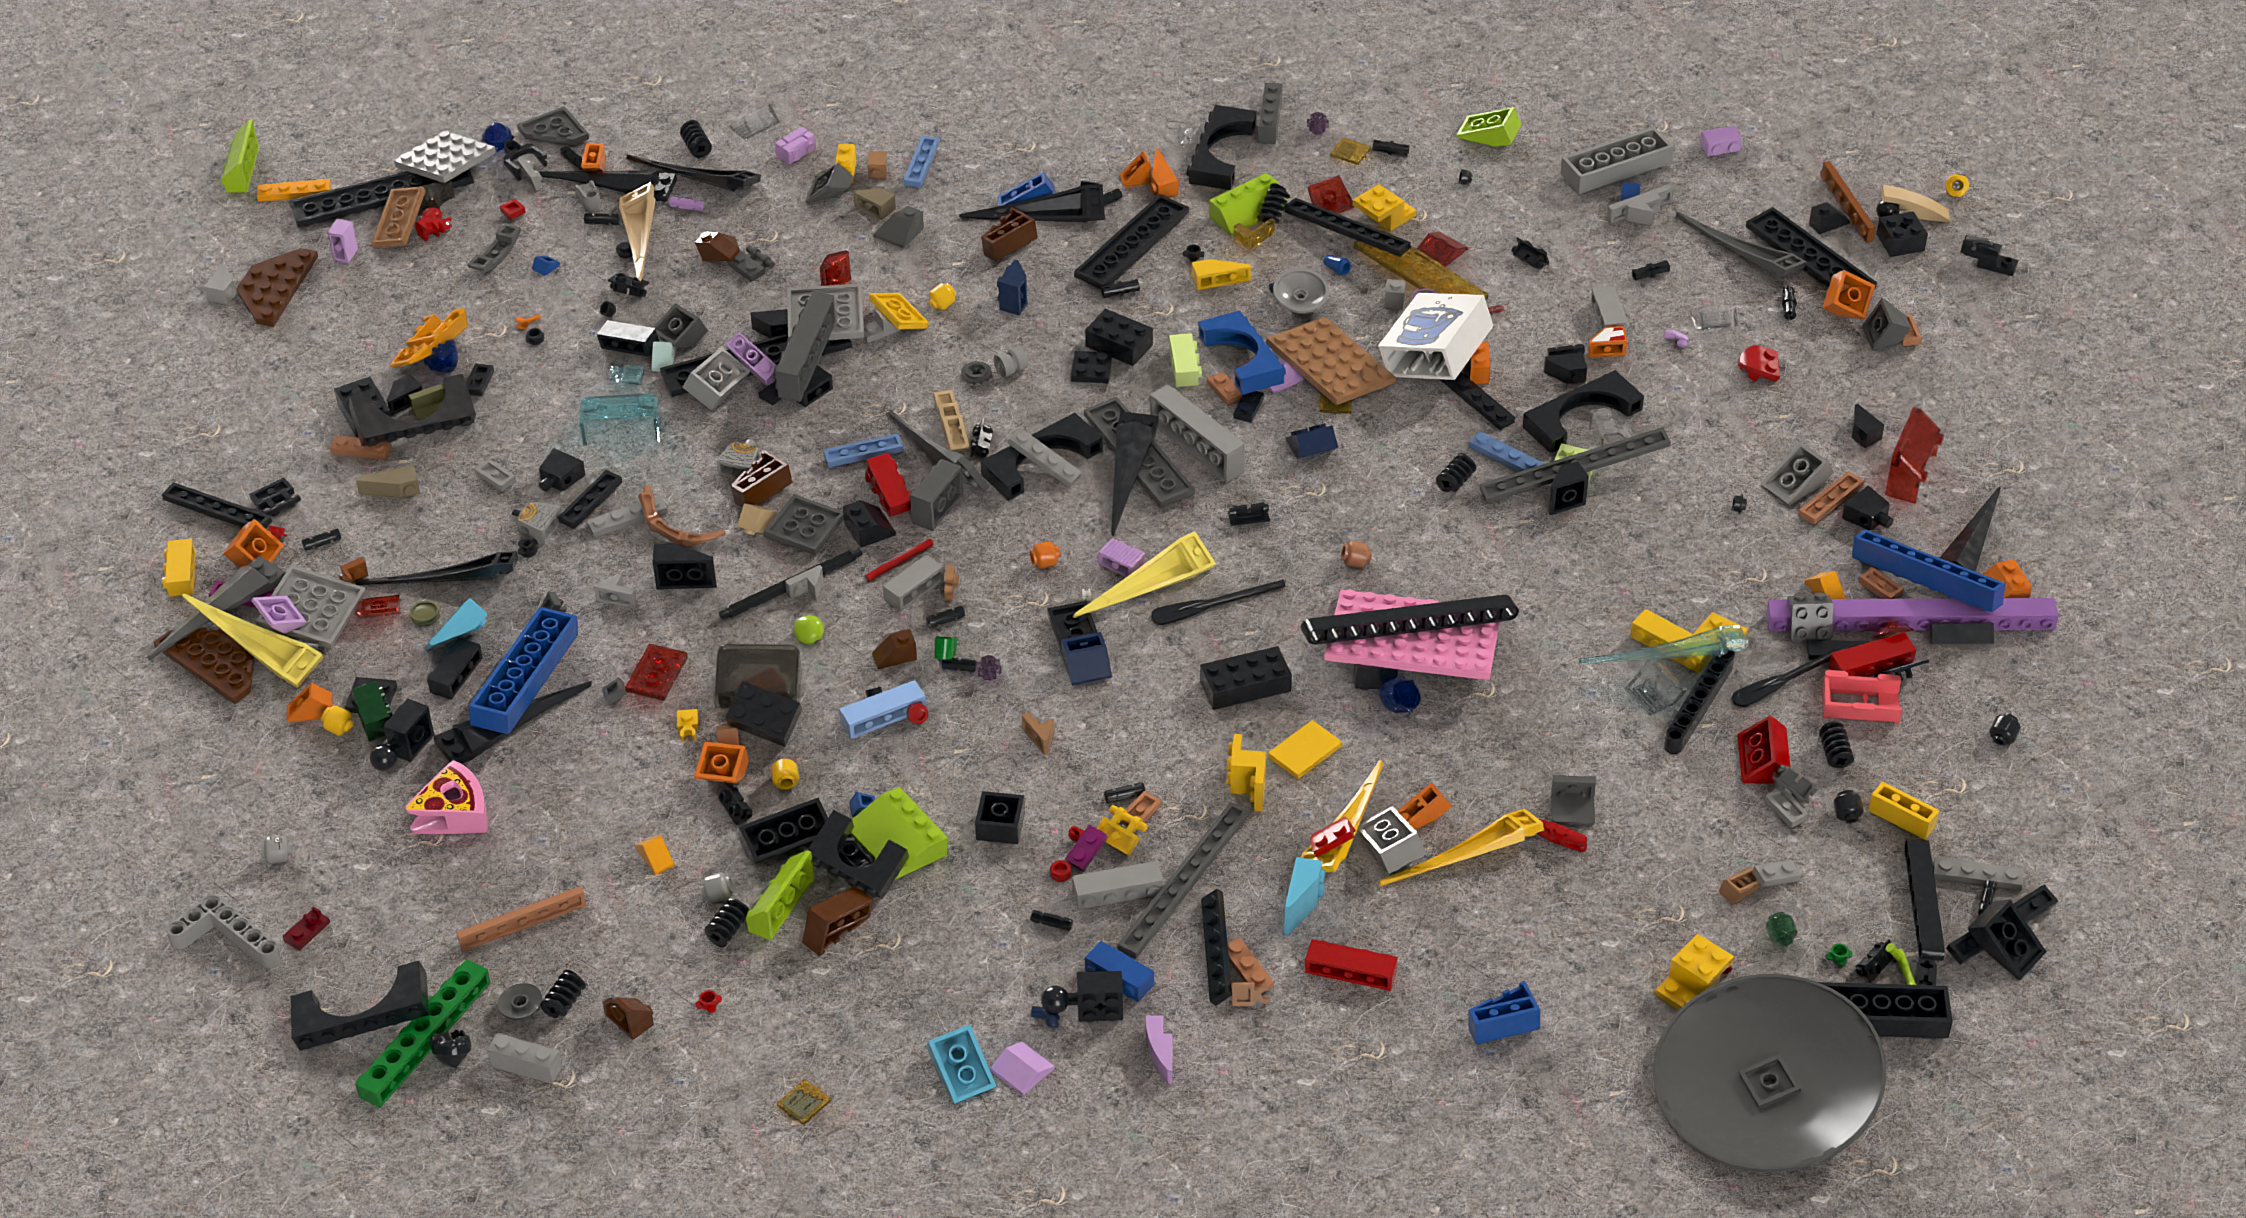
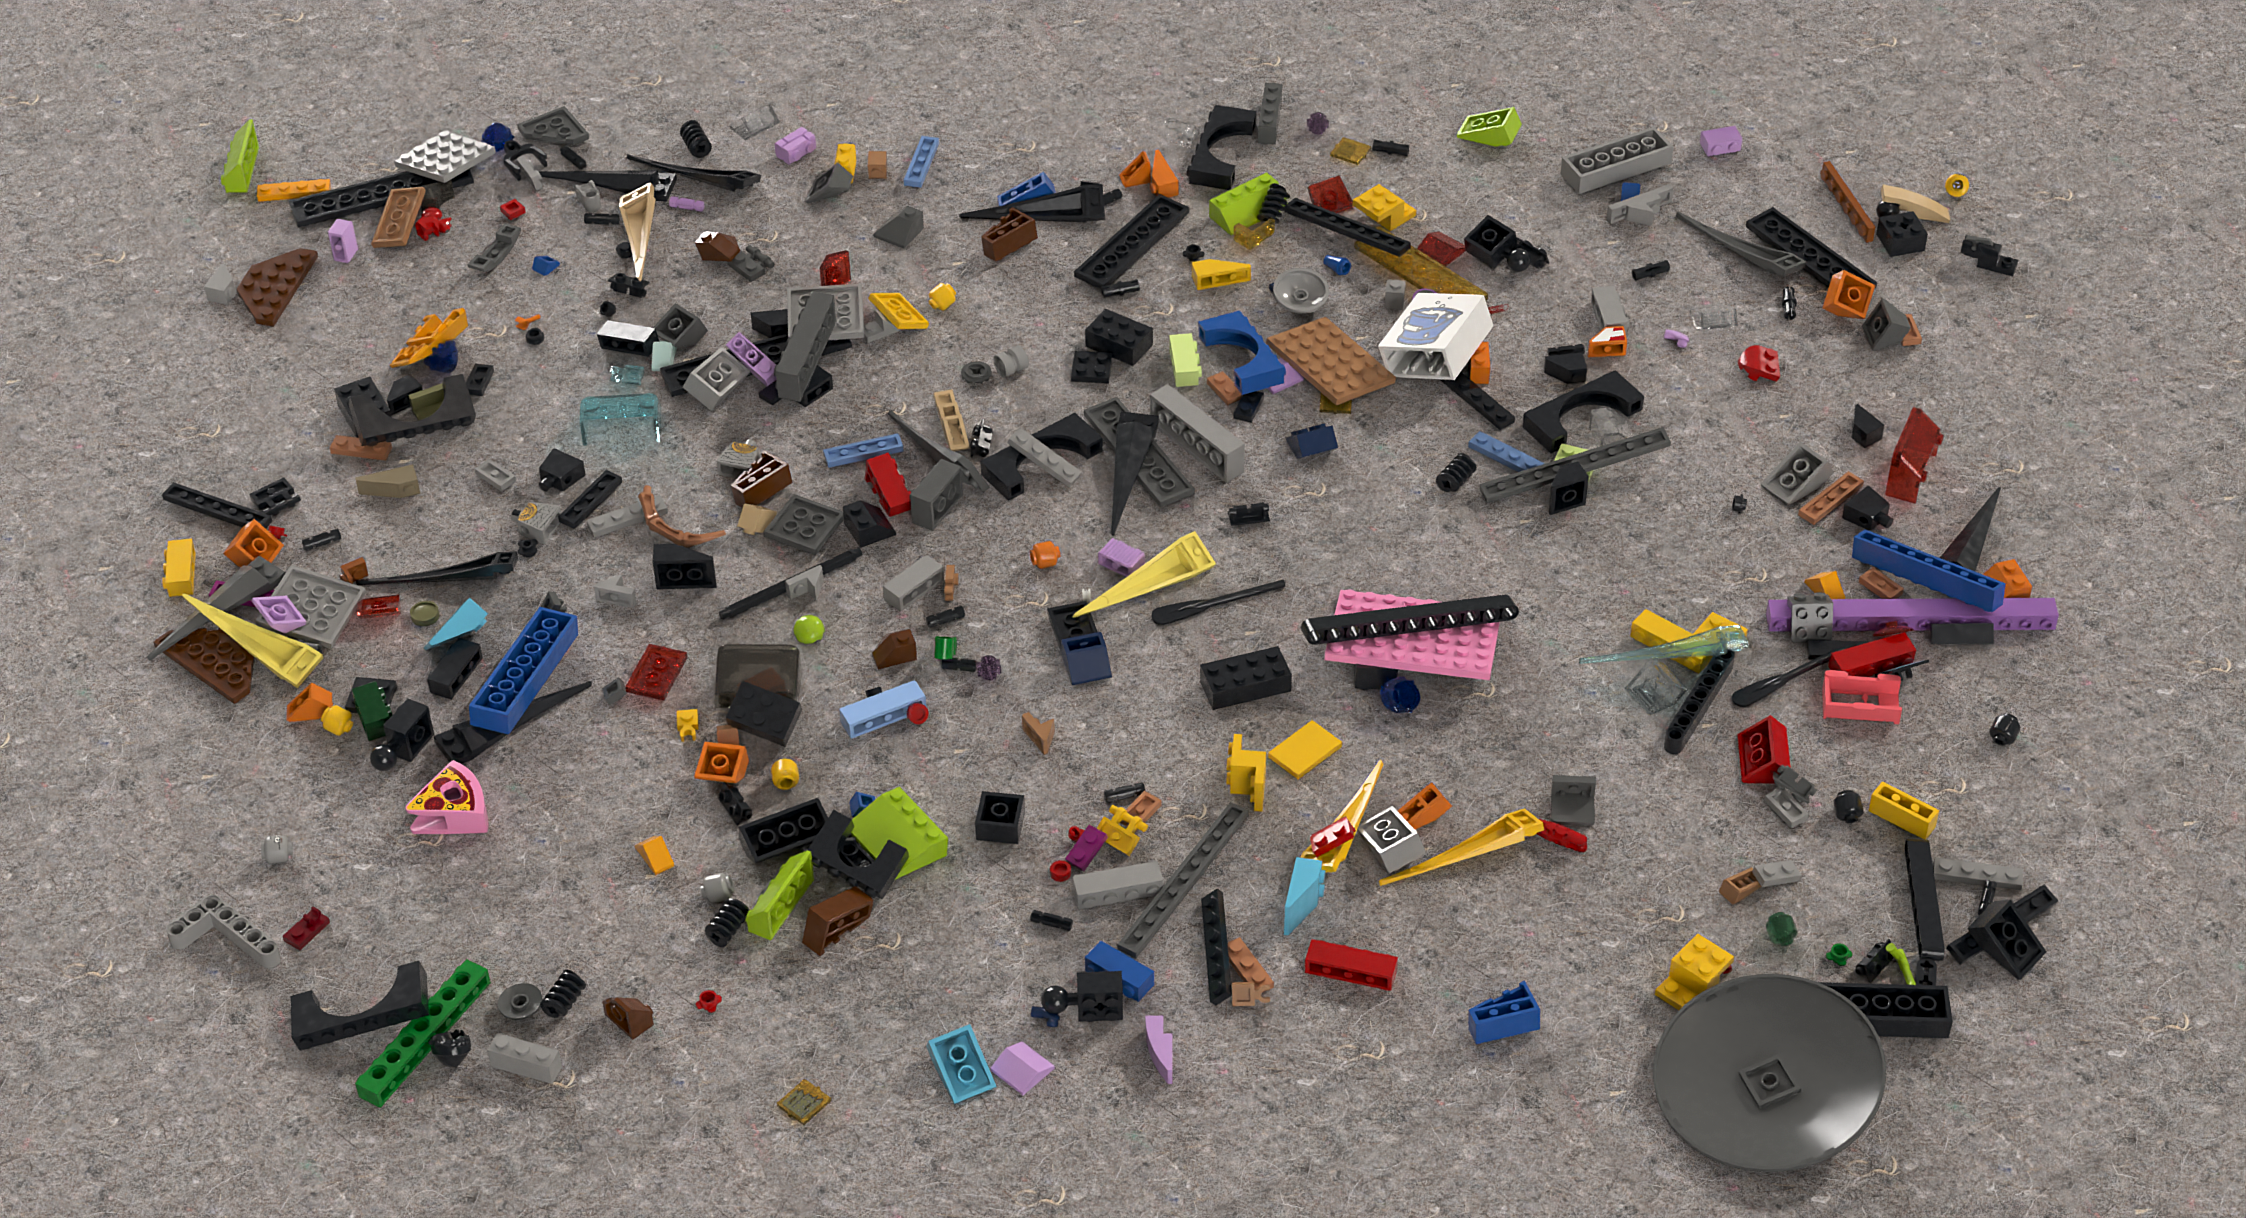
(521, 918): nougat plate -> none
(594, 157): orange slope -> none
(875, 202): dark tan slope -> none
(898, 560): red bar -> none
(1013, 289): dark blue slope -> none
(1356, 554): nougat head -> none
(1465, 177): black hinge -> none
(1495, 241): none -> black brick
(1826, 218): black slope -> none
(1836, 745): black piece -> none

